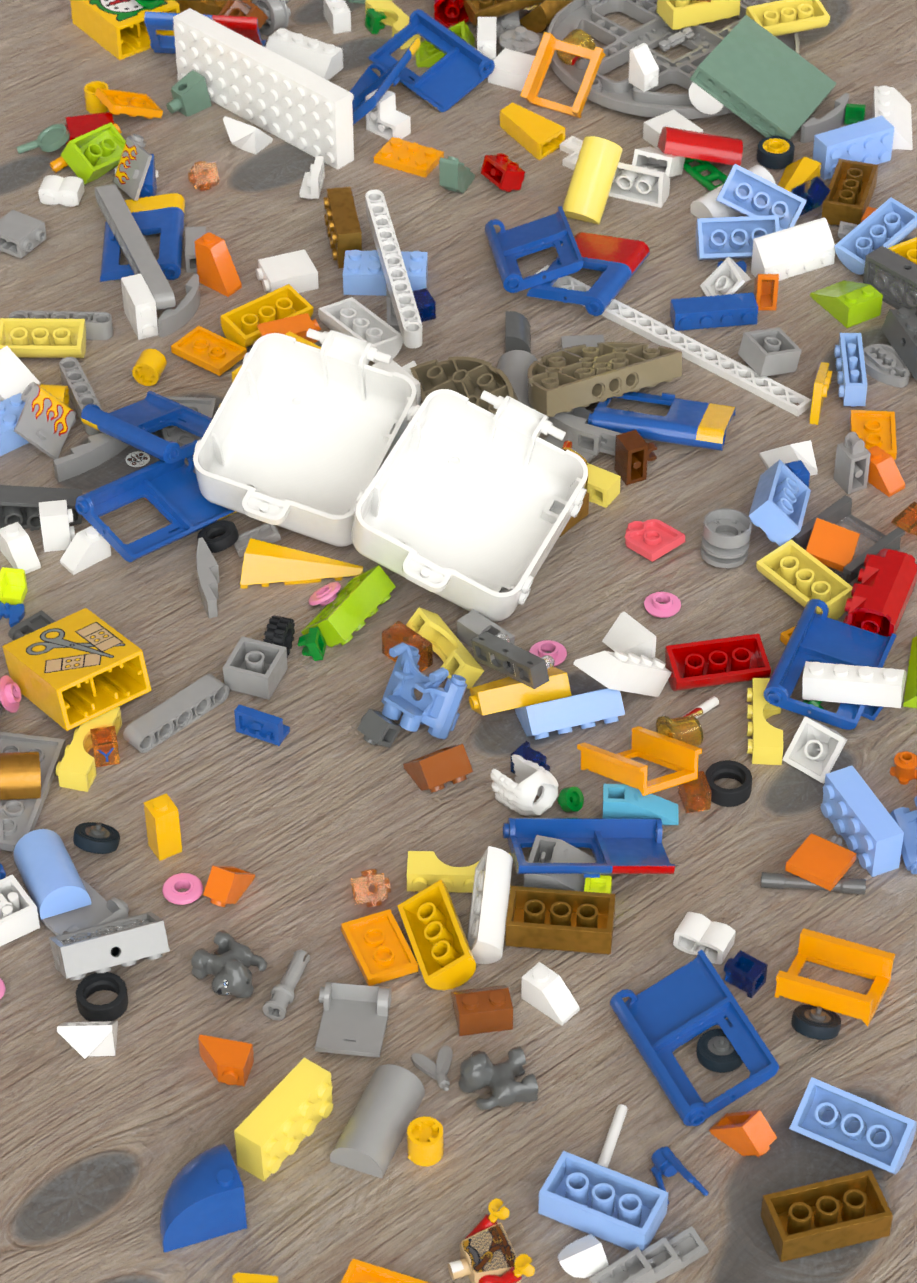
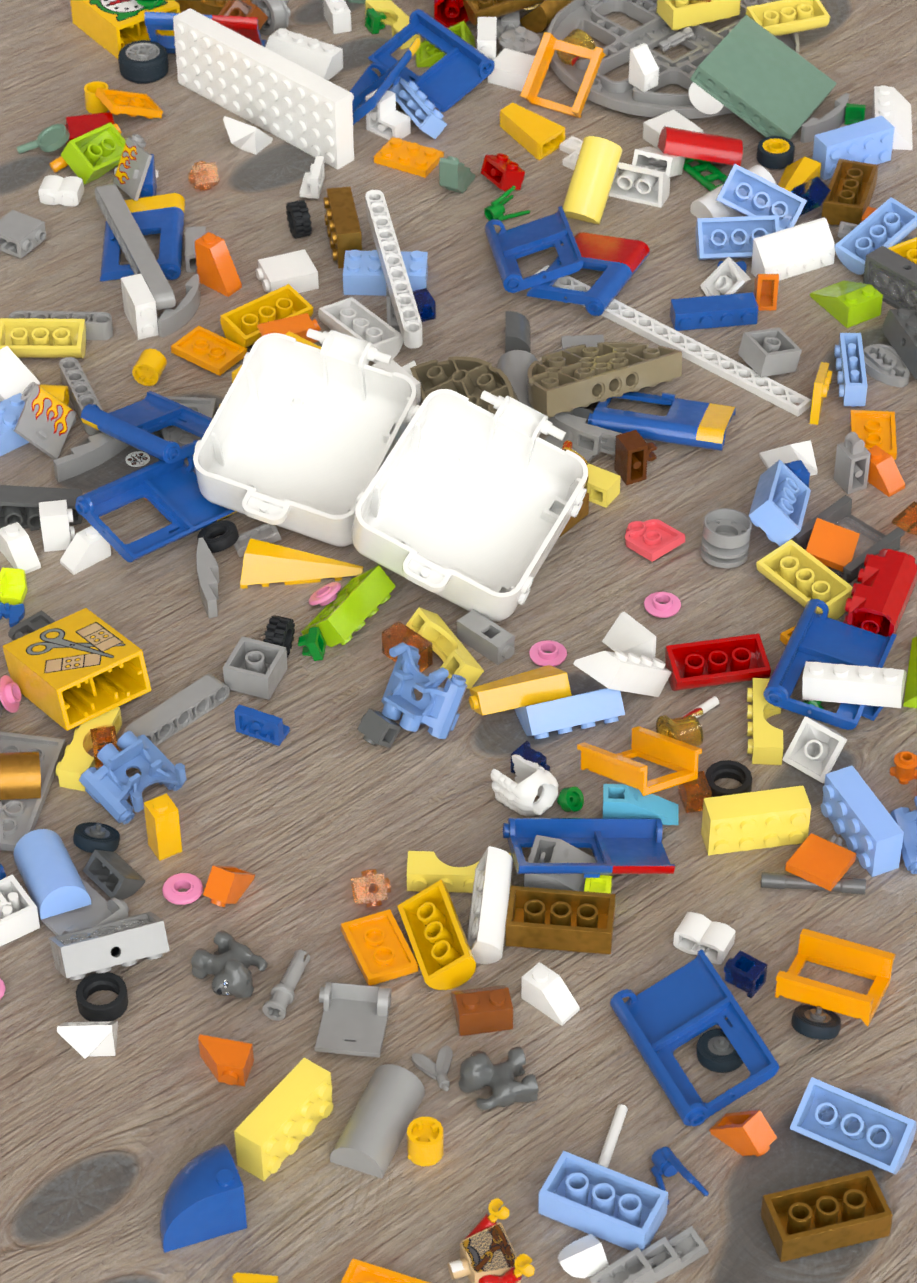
(111, 784): none -> medium blue piece
(113, 874): none -> dark grey brick
(143, 62): none -> black wheel
(190, 95): sand green torso -> none
(298, 219): none -> black tyre
(418, 108): none -> light blue brick
(439, 767): dark orange slope -> none
(496, 209): none -> green plant
(511, 660): dark grey piece -> none
(755, 820): none -> light yellow brick

